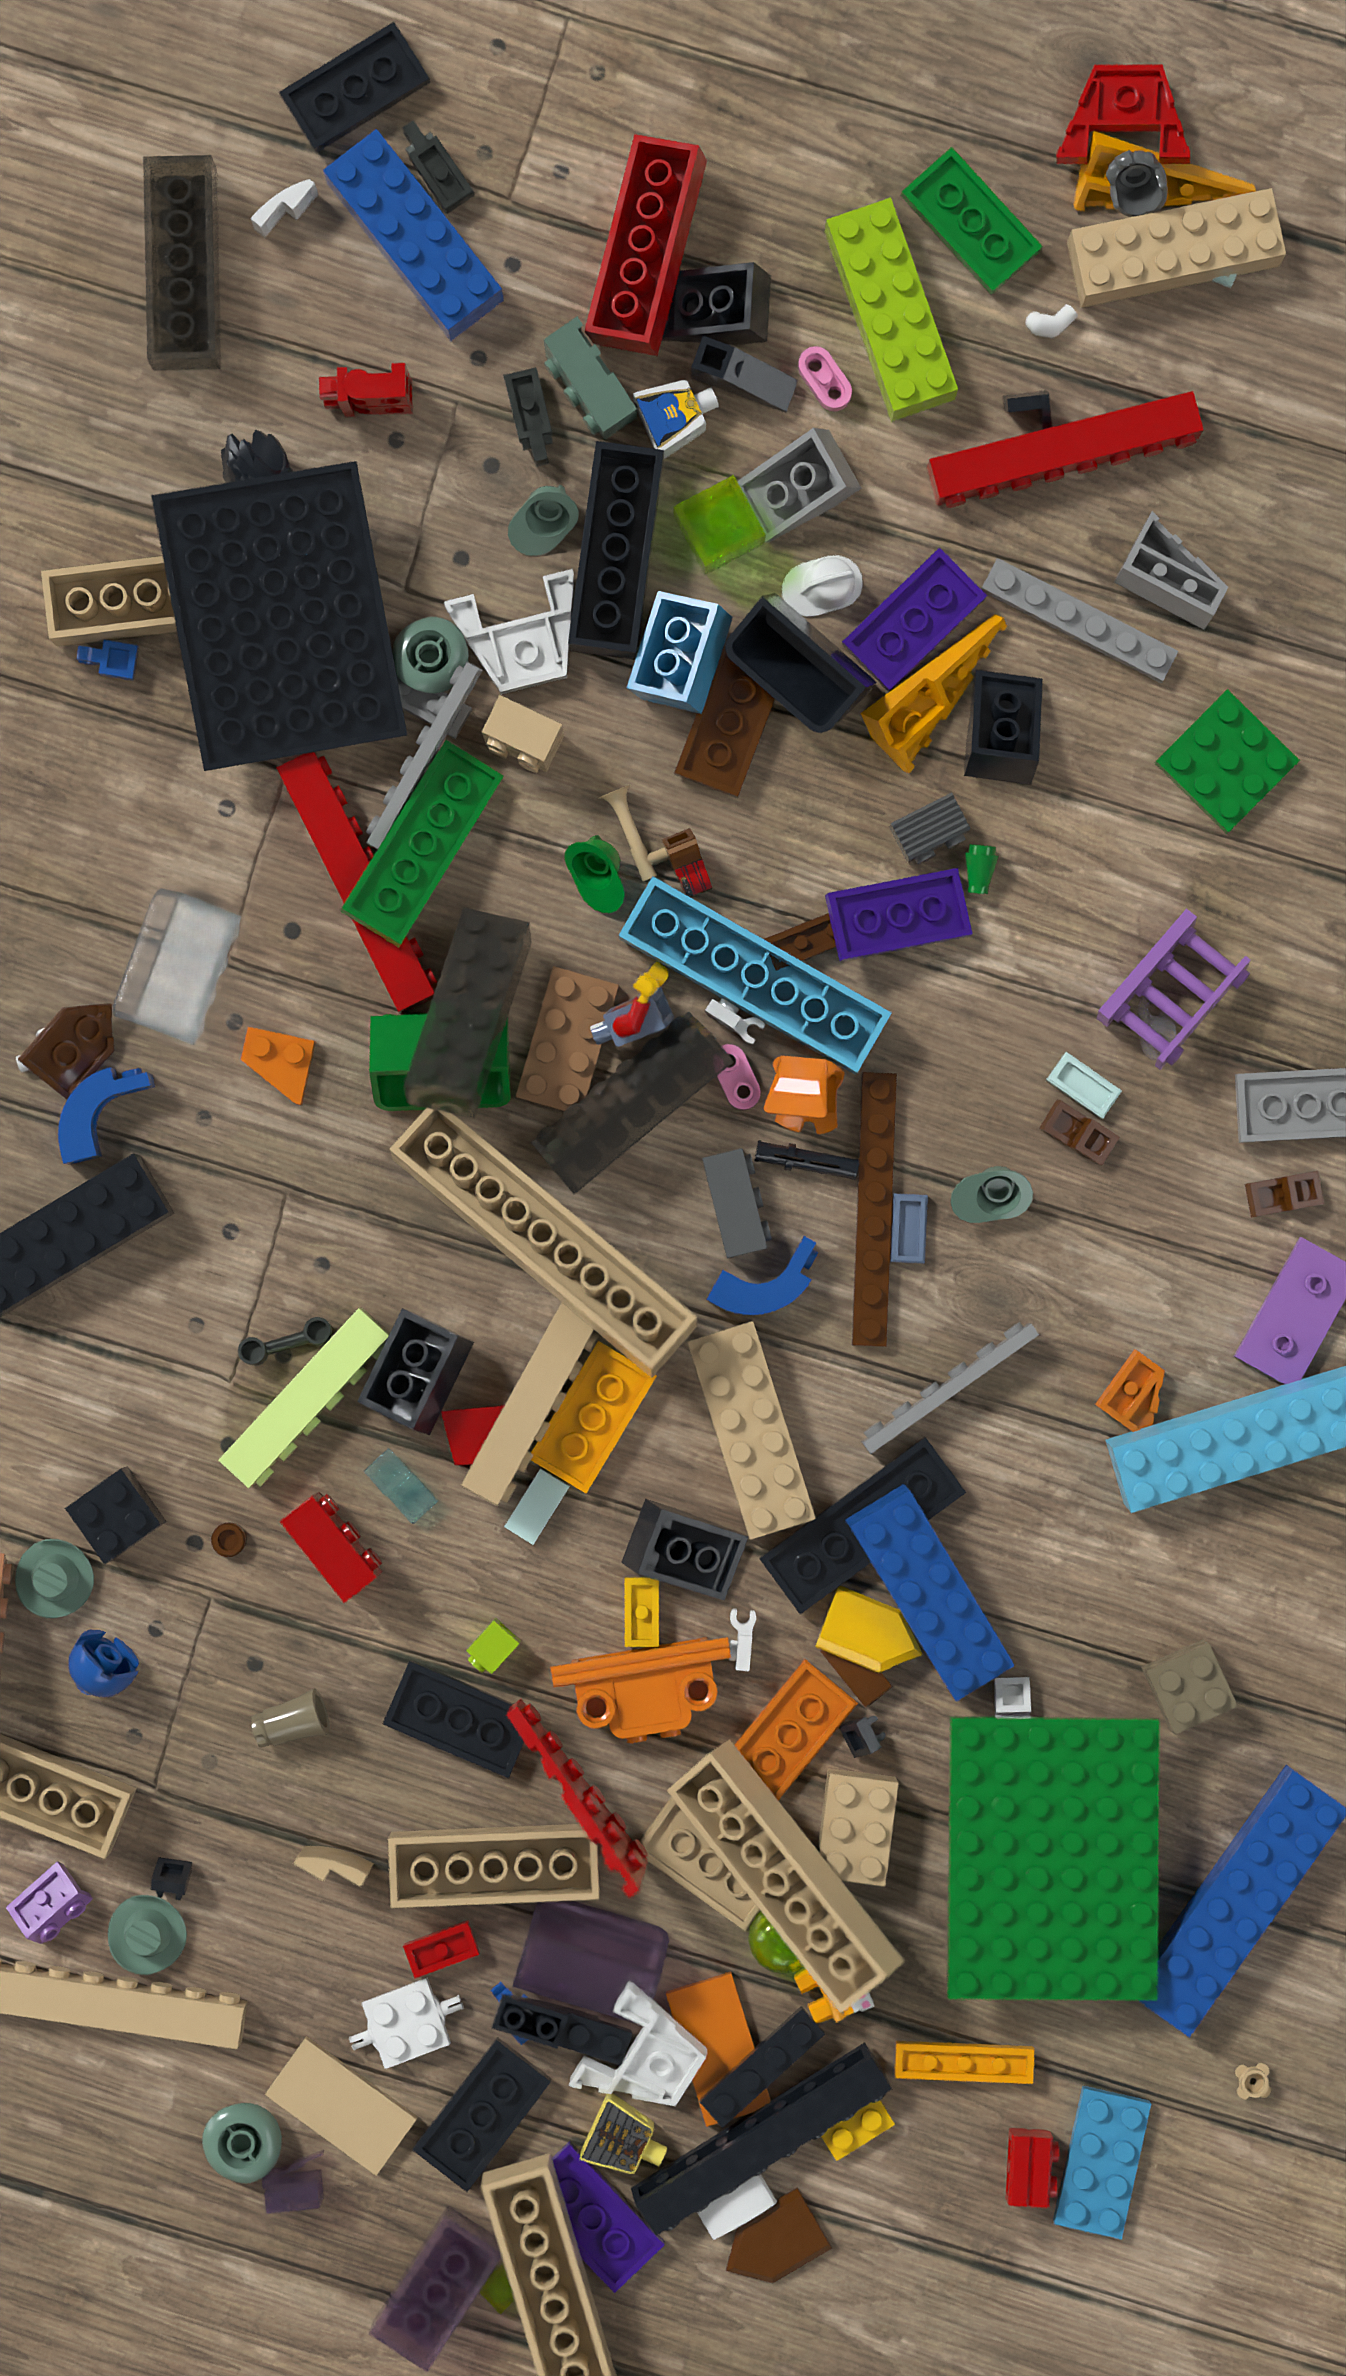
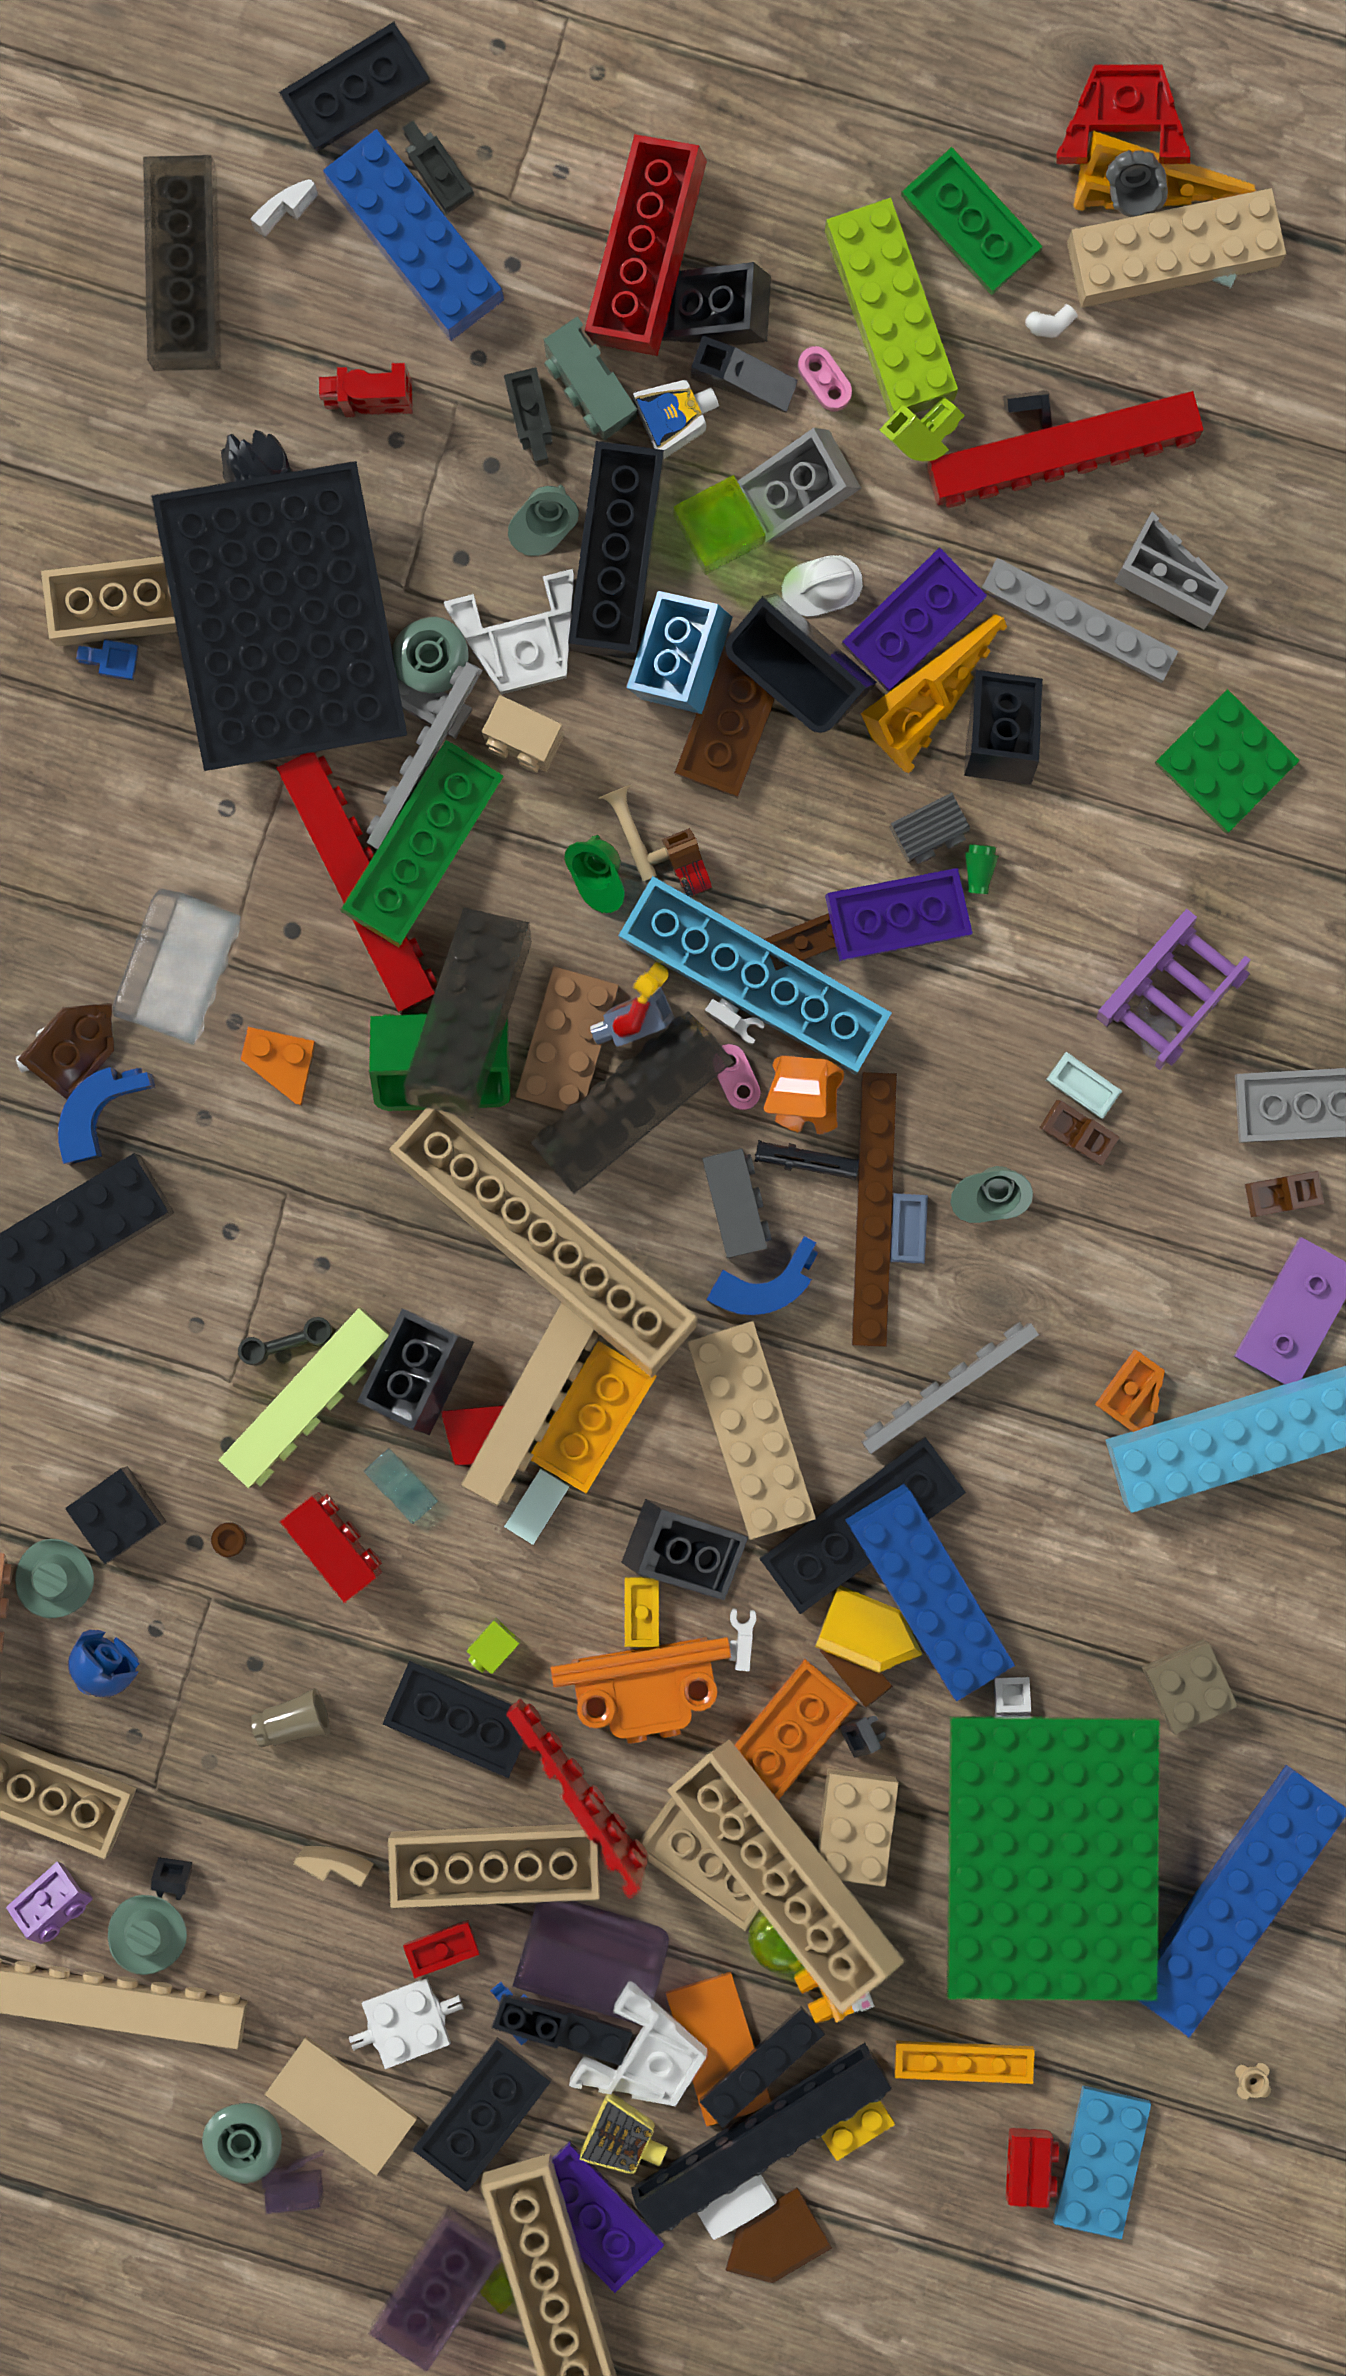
(923, 437): none -> lime brick

